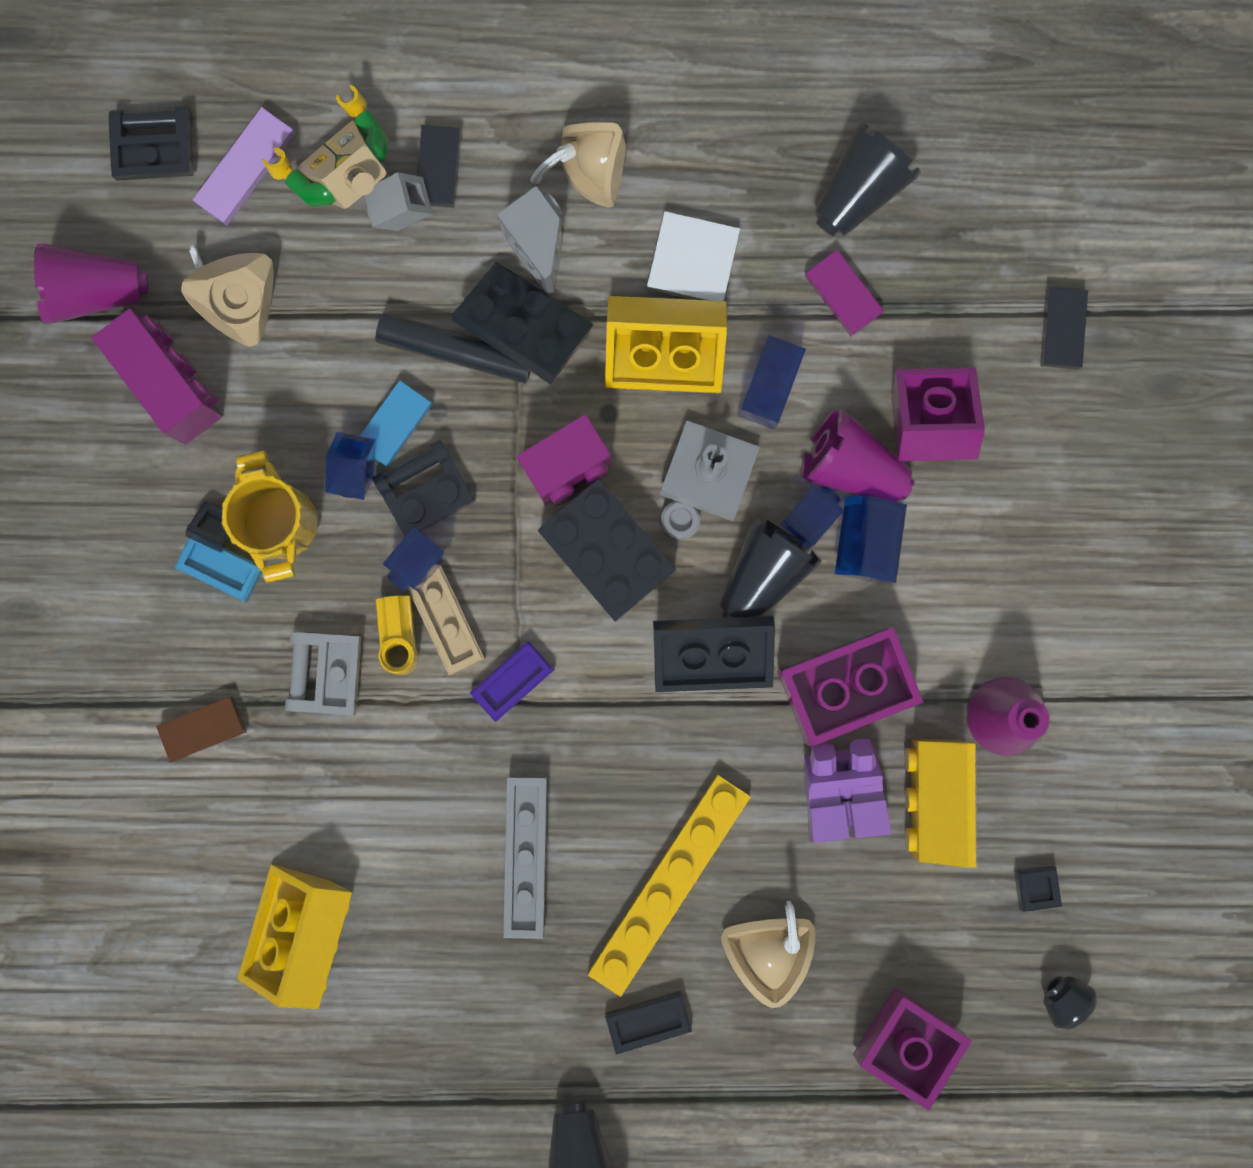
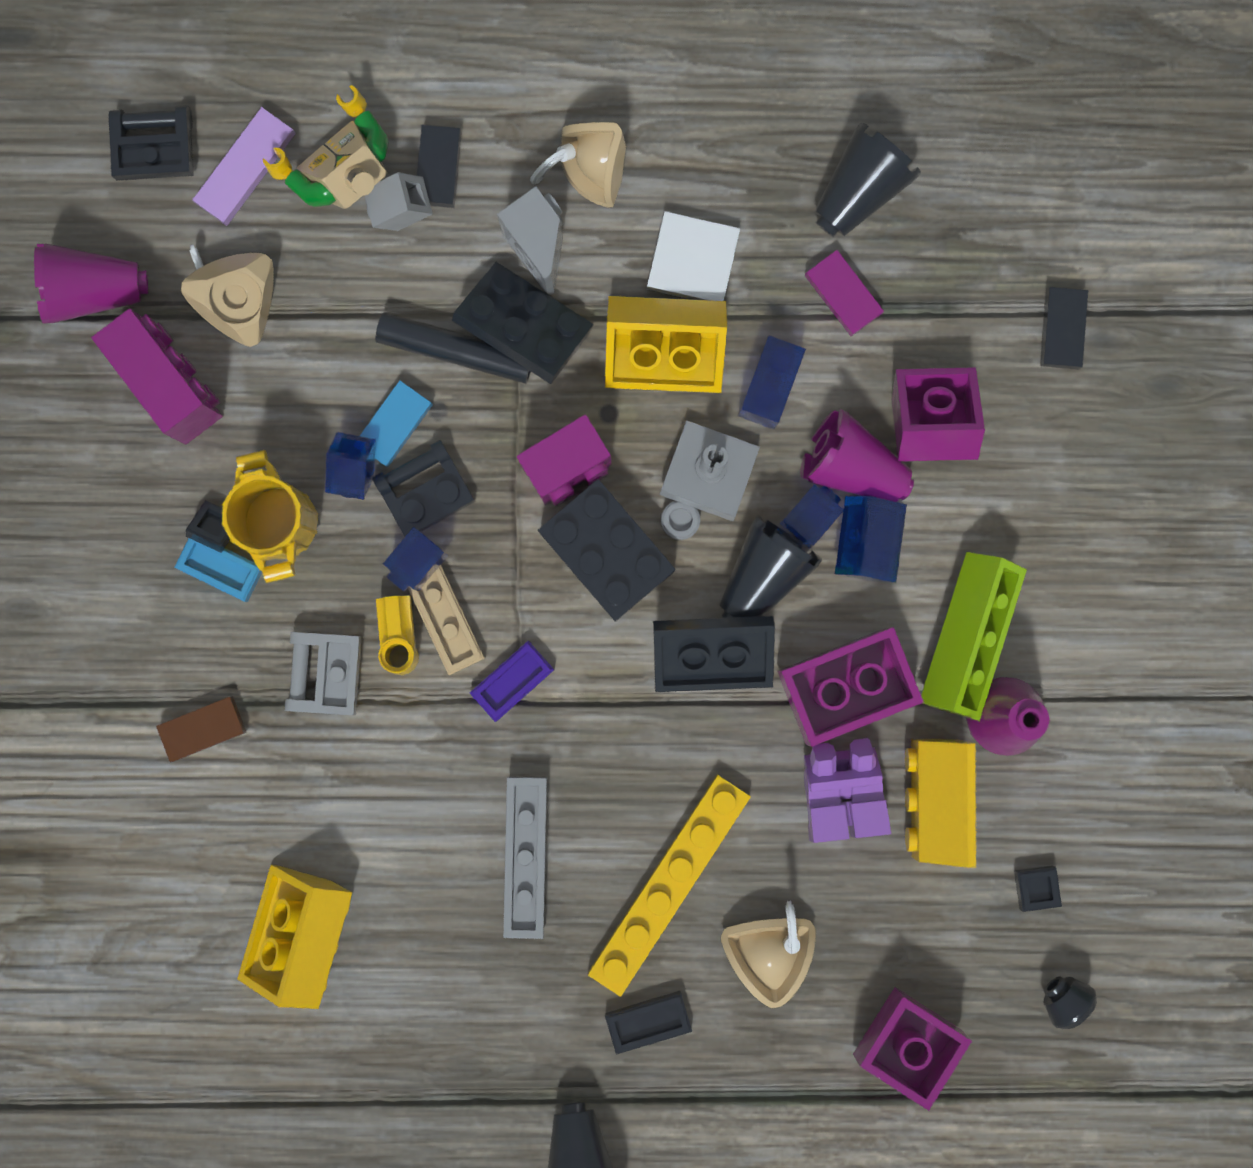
(973, 635): none -> lime brick

